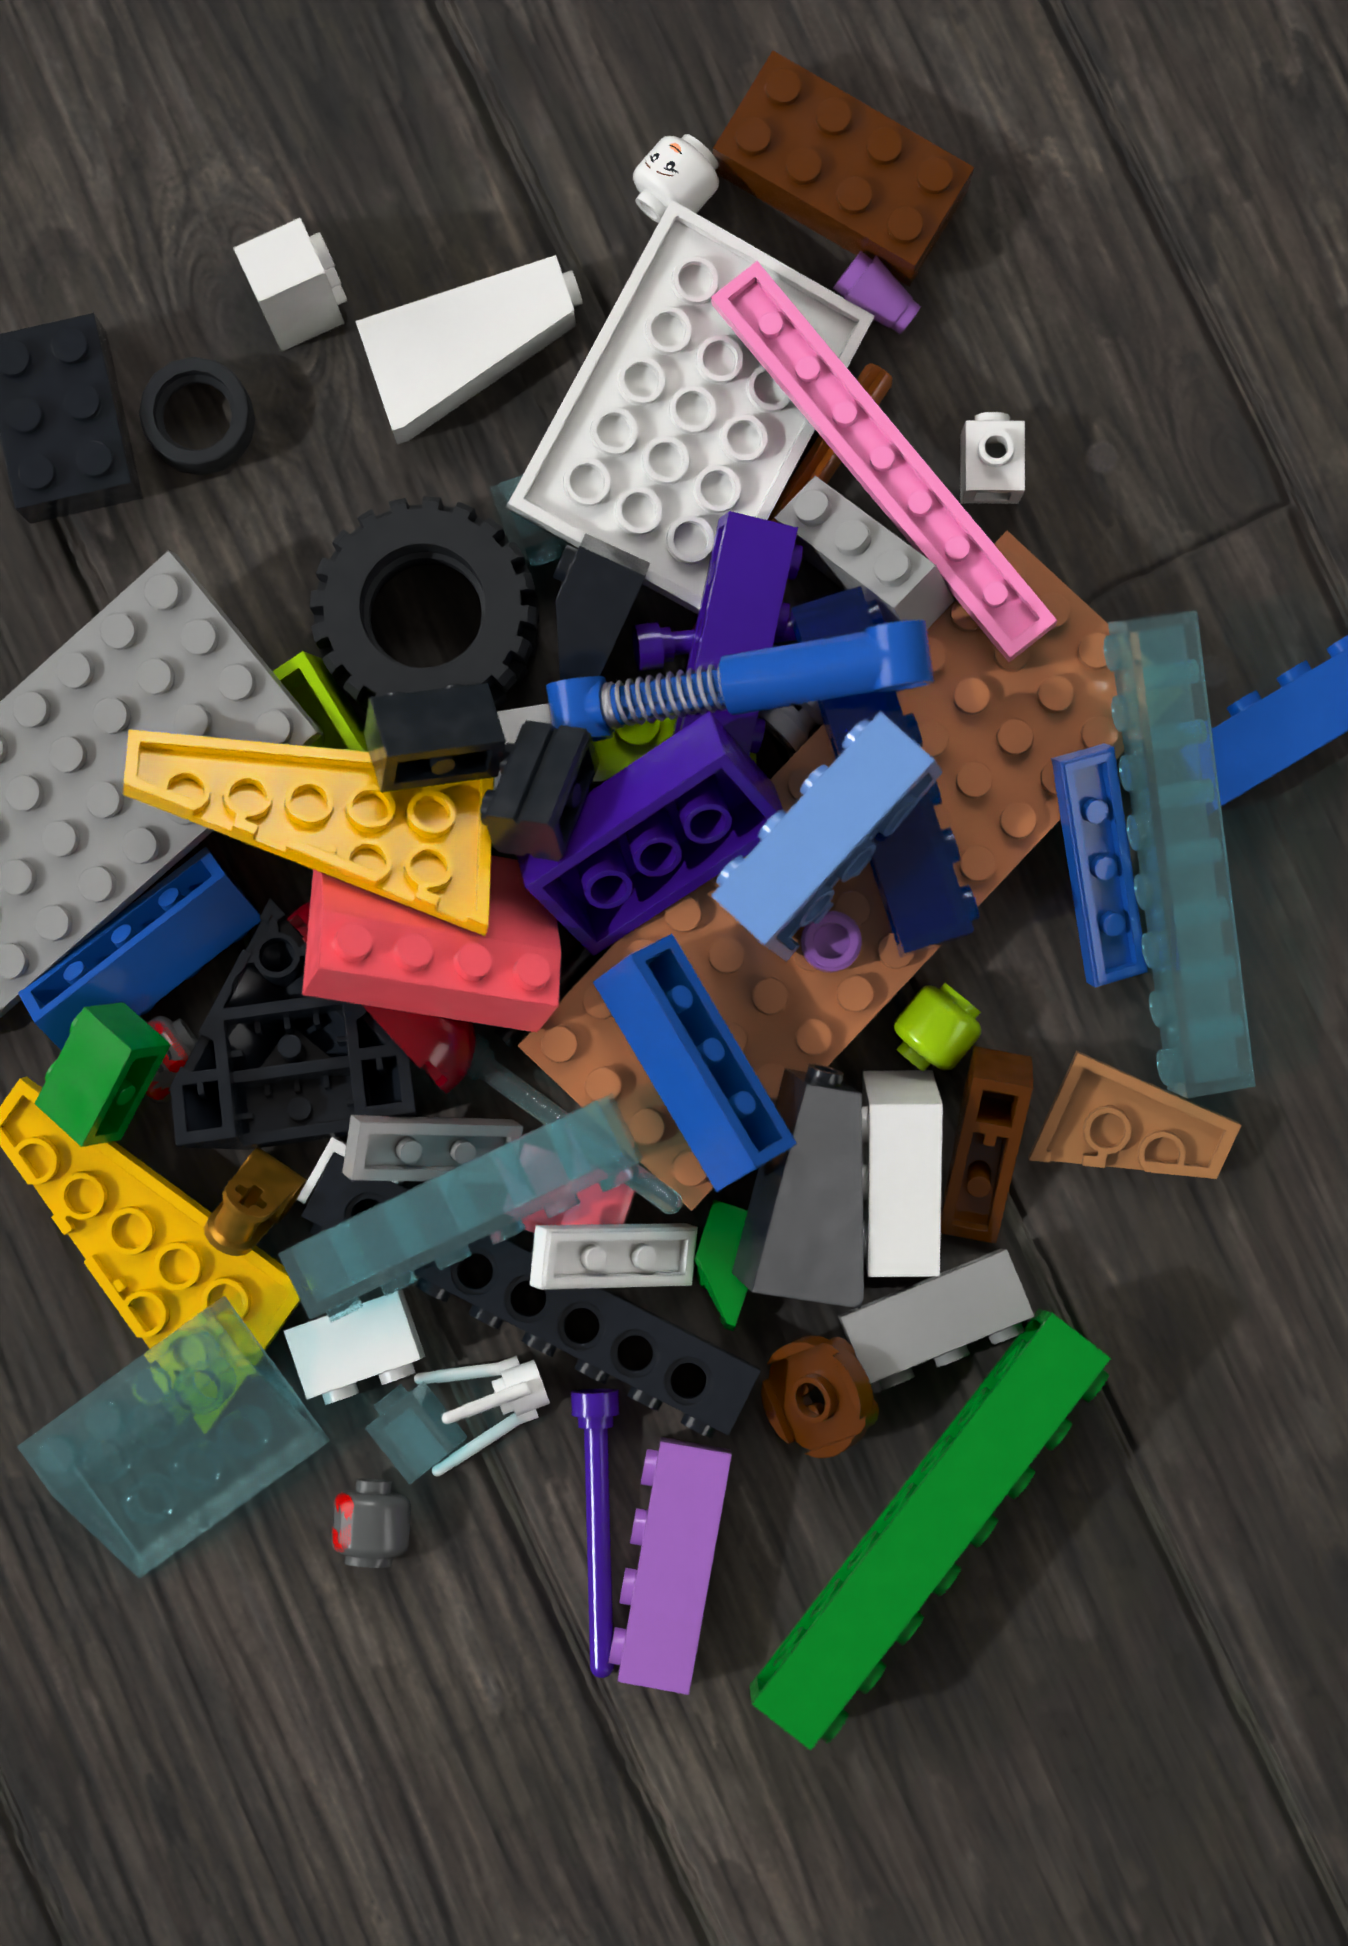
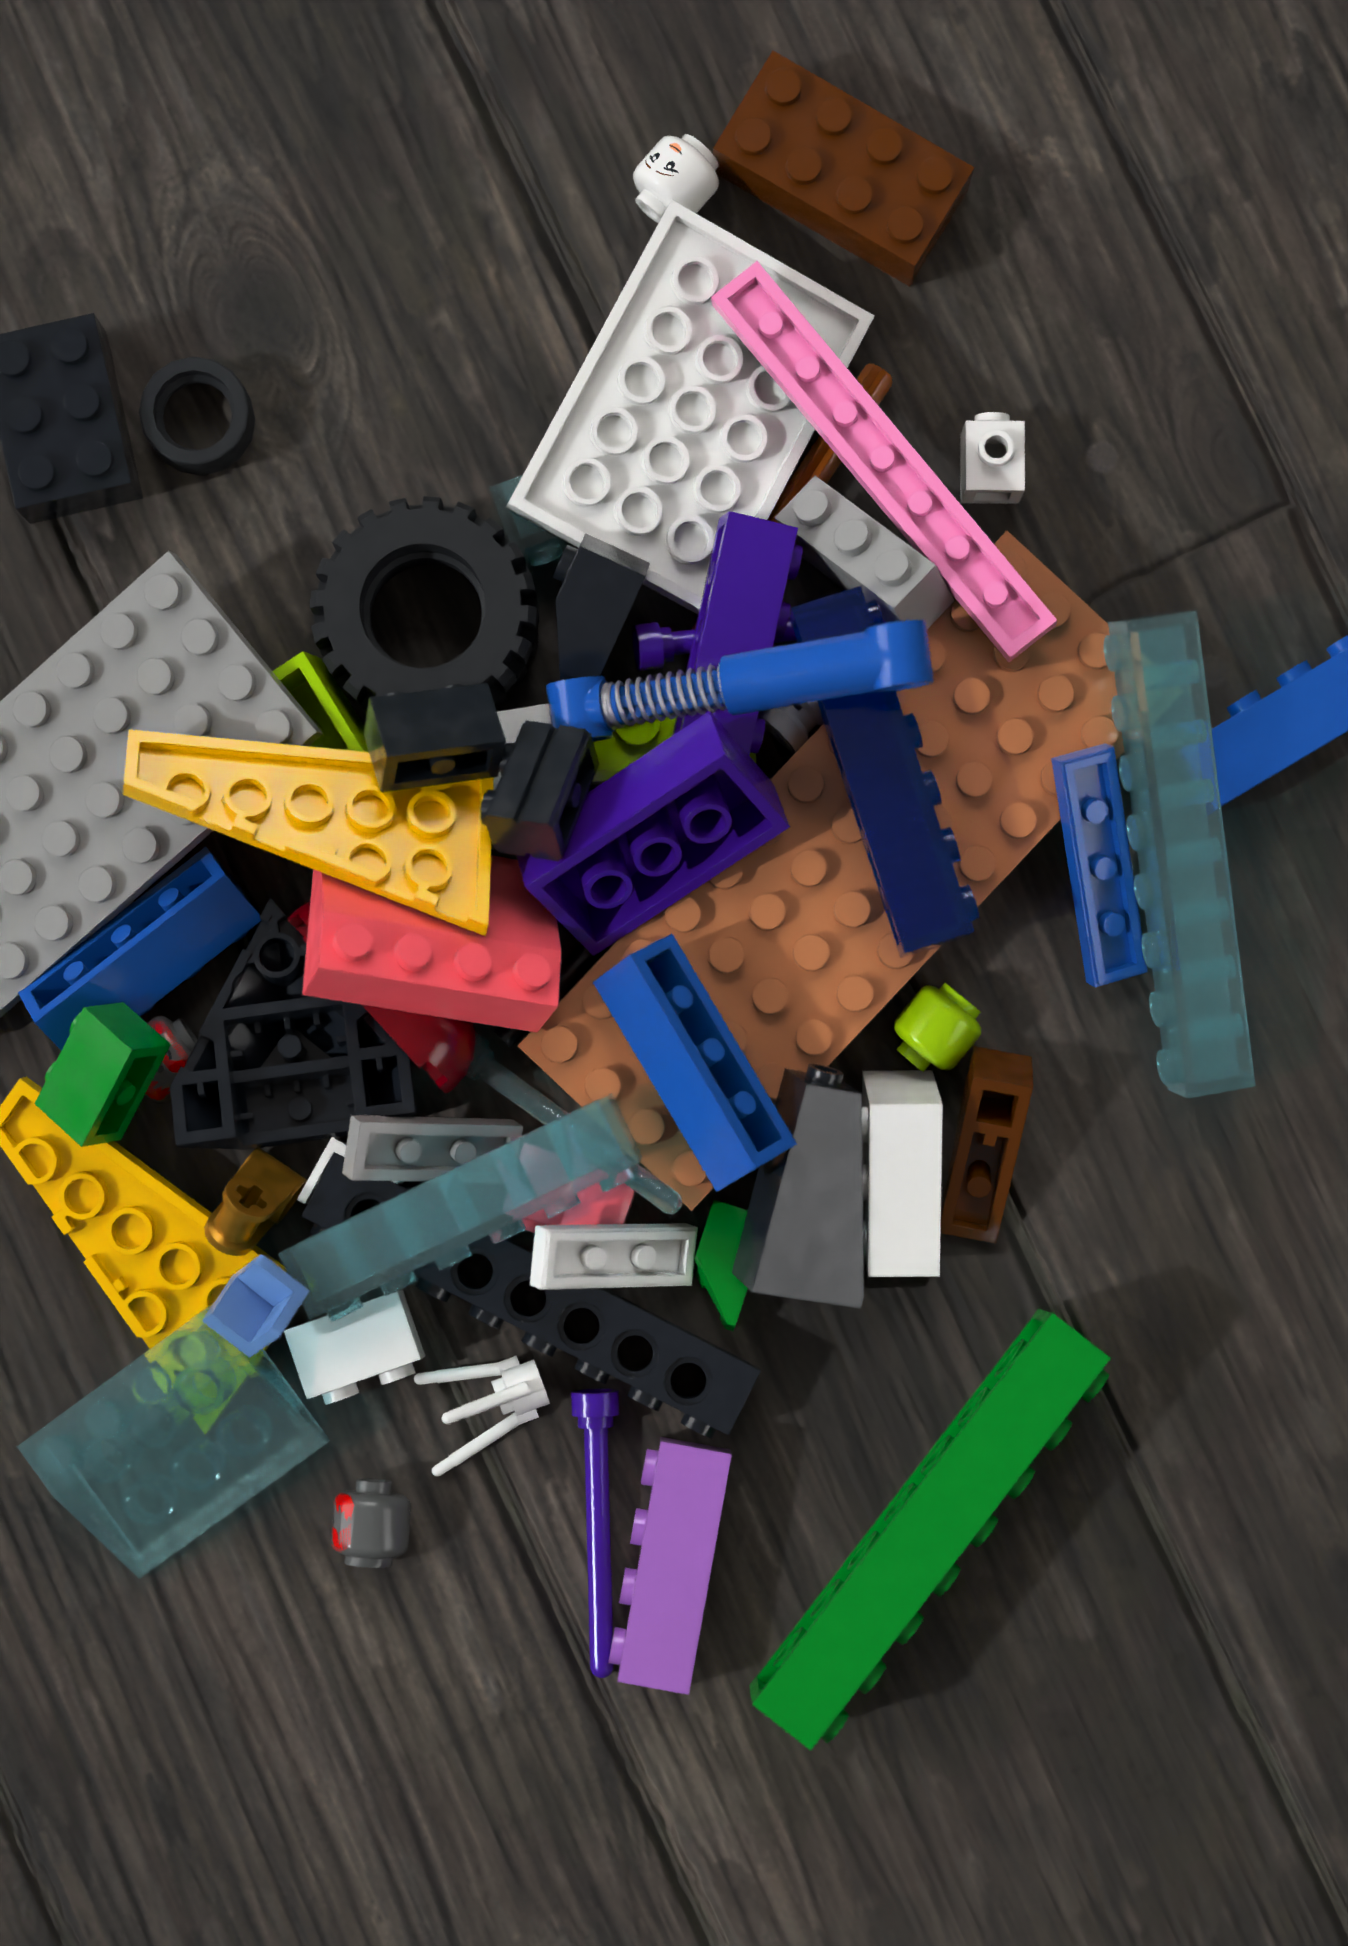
(255, 1305): none -> medium blue panel
(293, 282): white wedge -> none
(413, 1430): clear light blue brick -> none
(463, 340): white slope -> none
(826, 833): medium blue wedge -> none
(831, 942): medium lavender tile -> none
(846, 1392): reddish brown plate -> none
(877, 291): medium lavender cone -> none
(938, 1318): light grey brick -> none
(1131, 1124): medium nougat wing -> none

